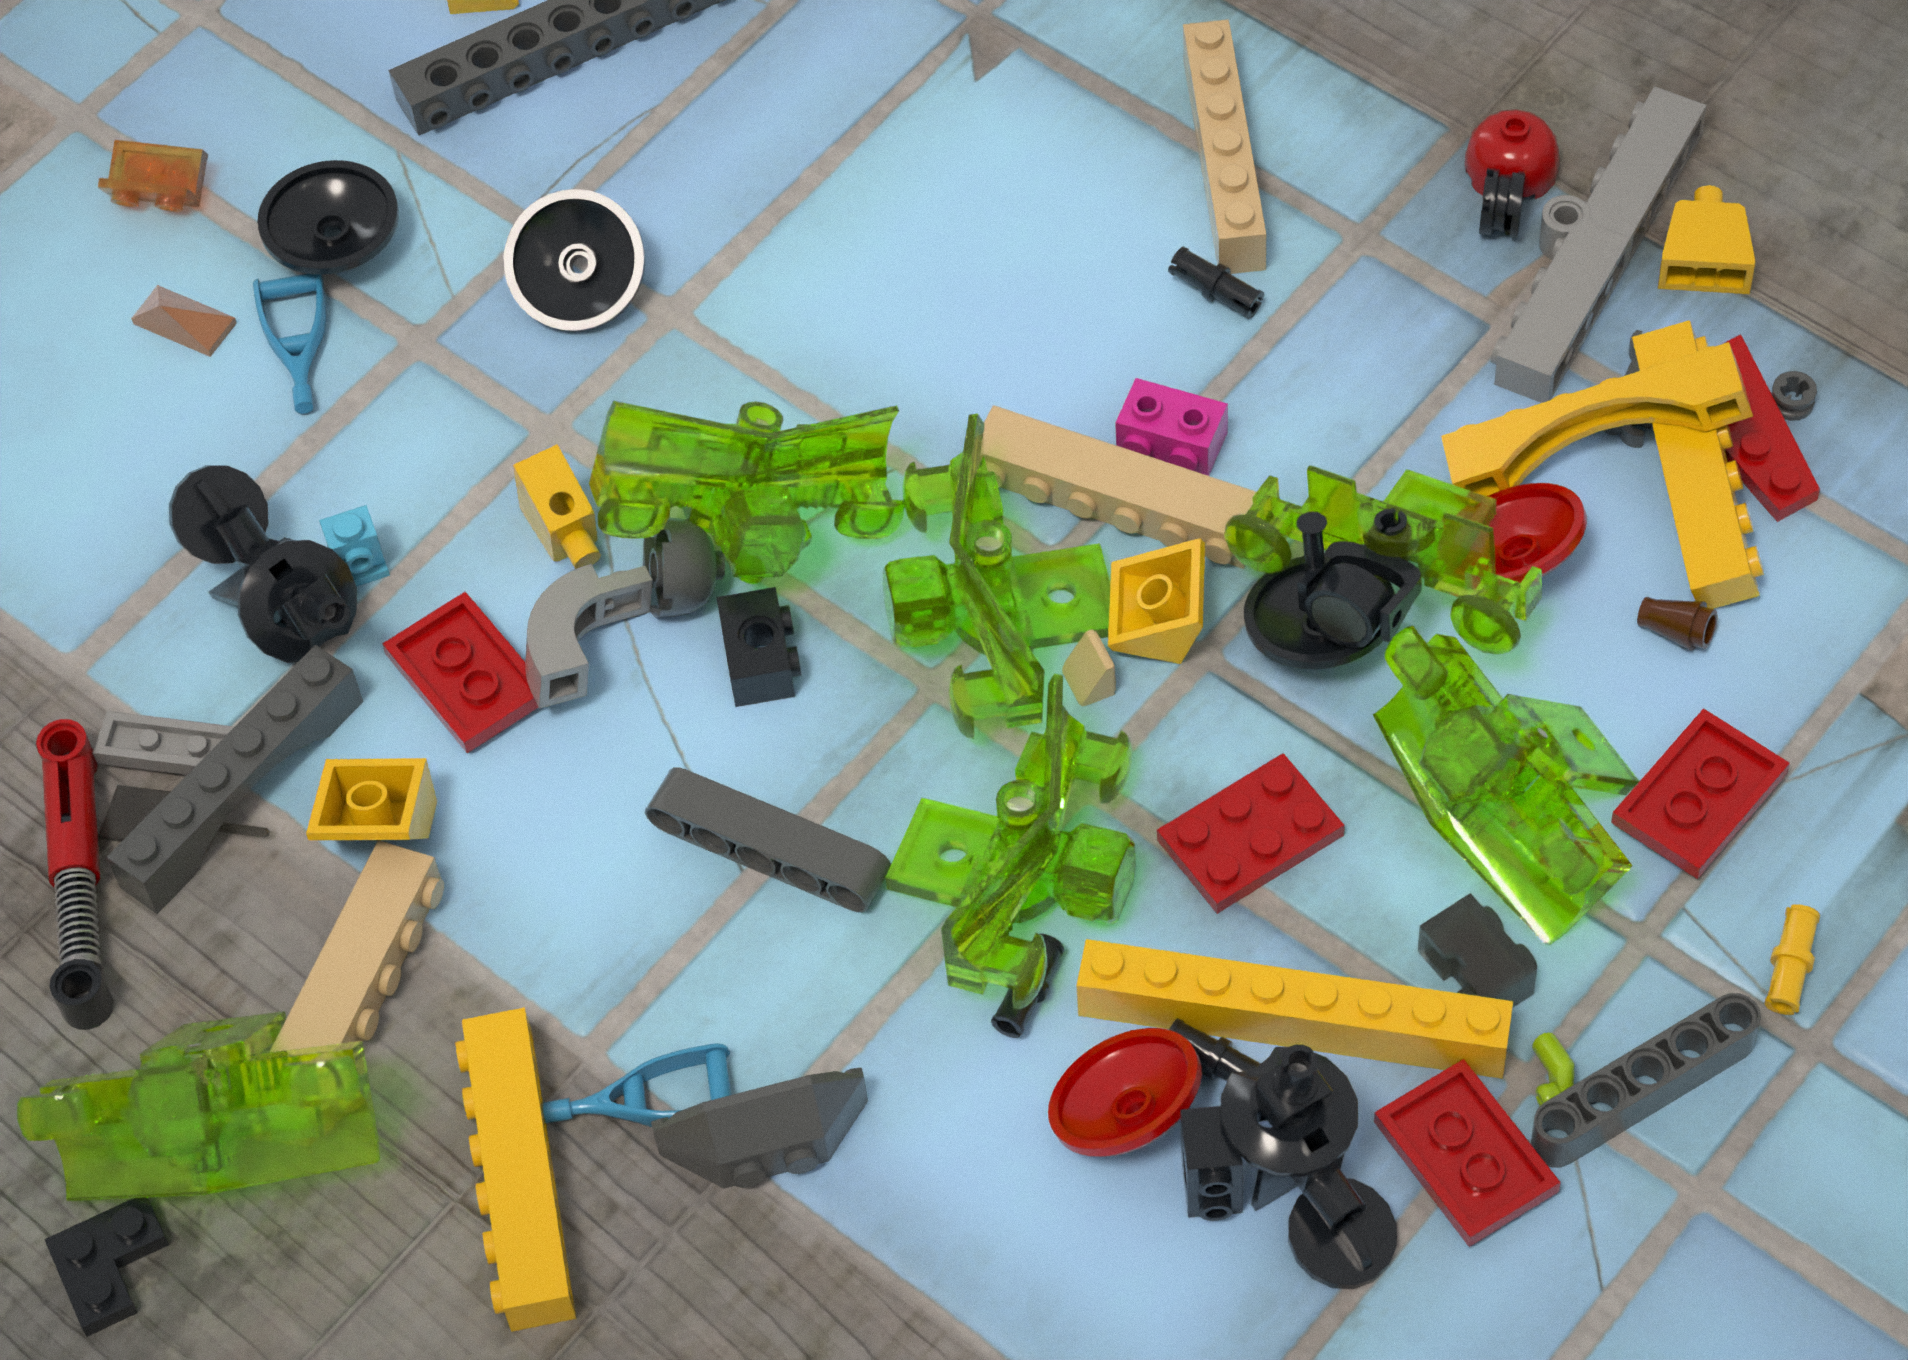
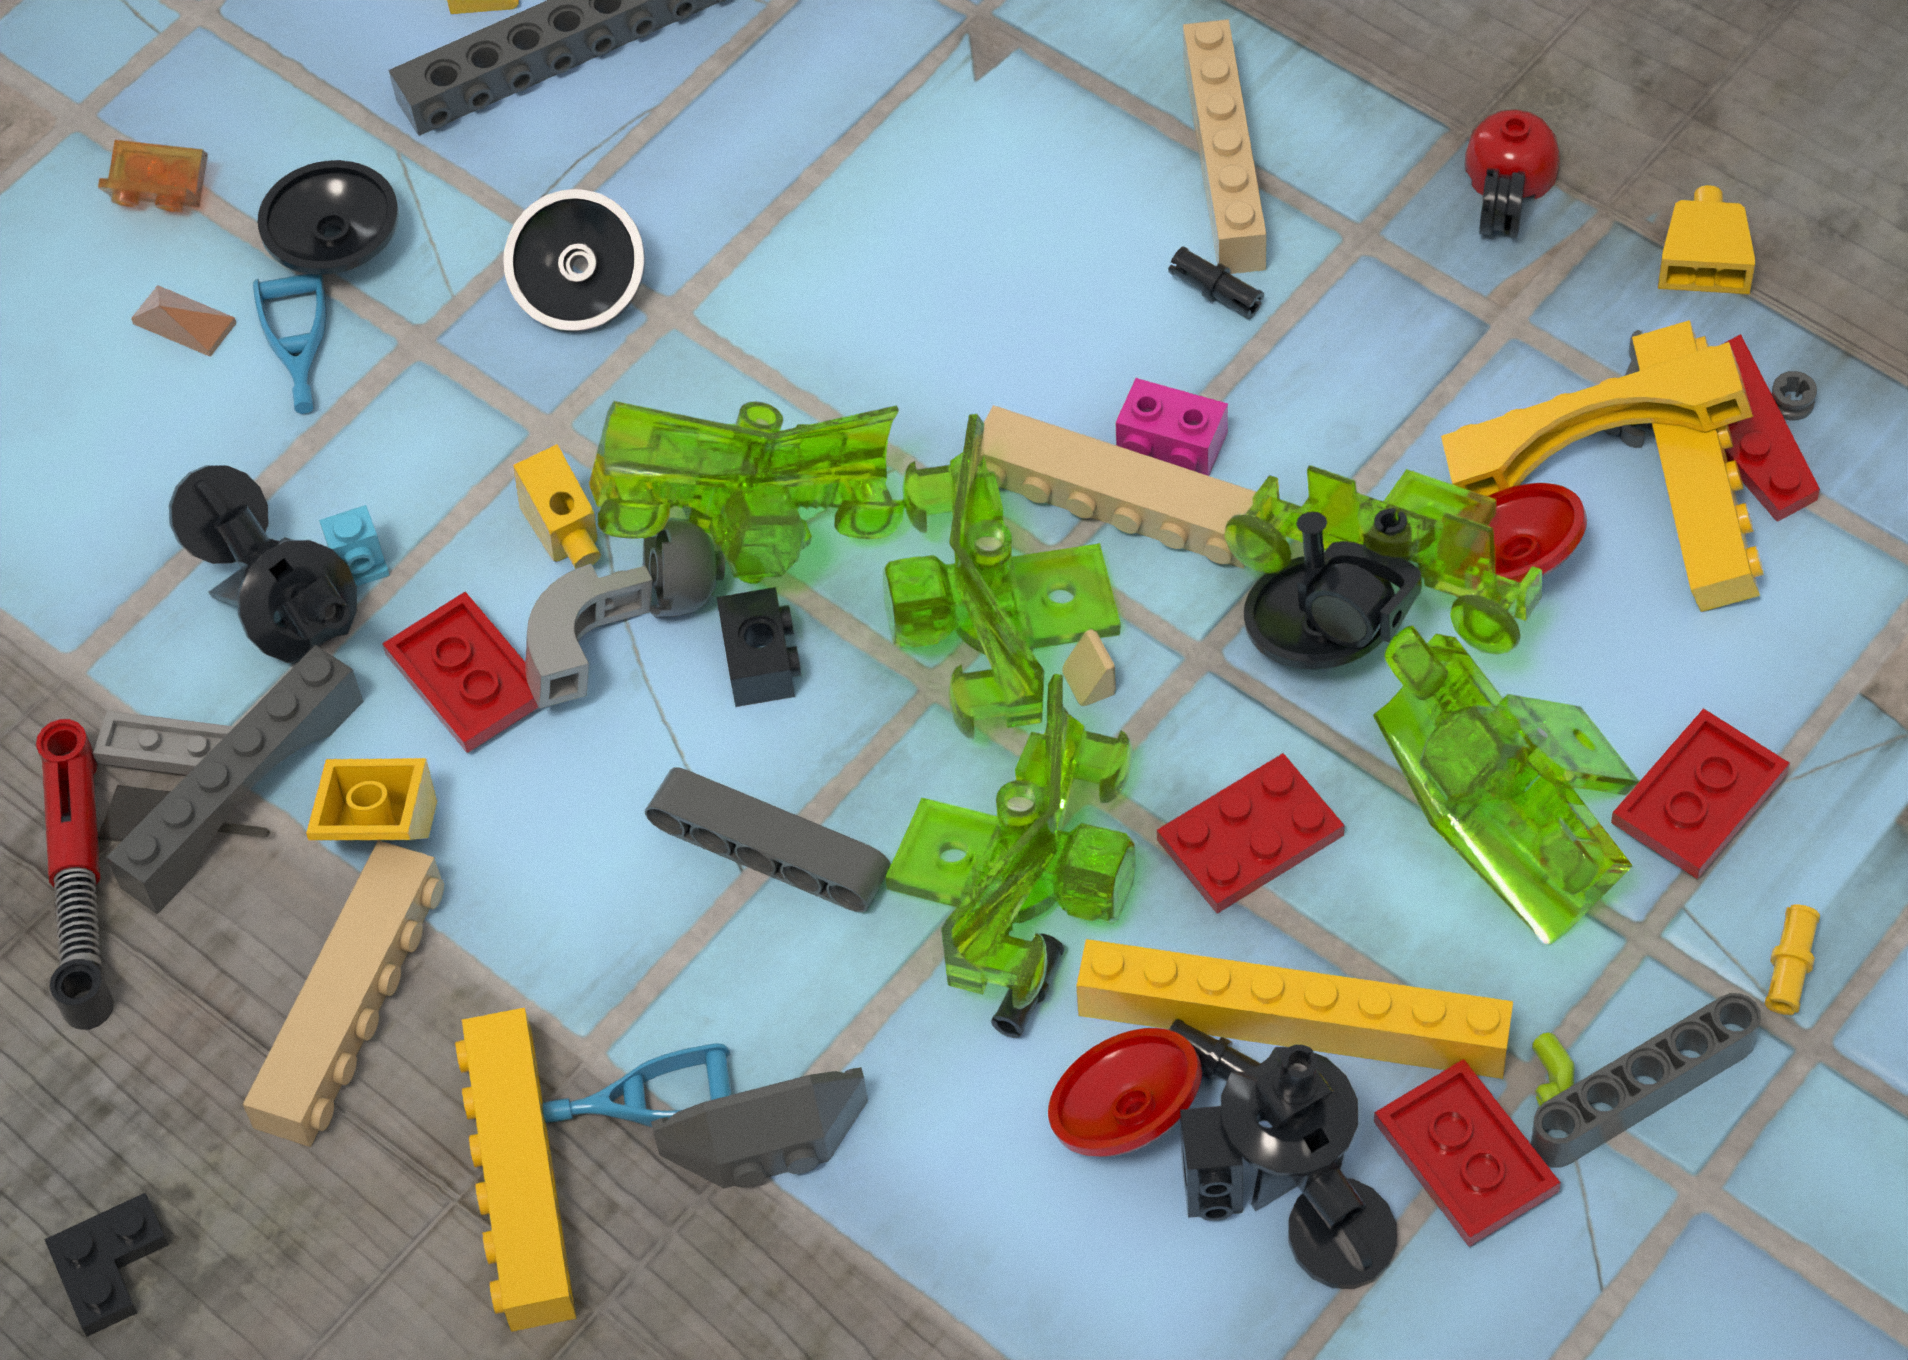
(188, 1134): clear neon green piece -> none
(1158, 602): yellow slope -> none
(1477, 952): clear smoke brick -> none
(1595, 243): light grey hinge -> none
(1680, 621): reddish brown cone -> none

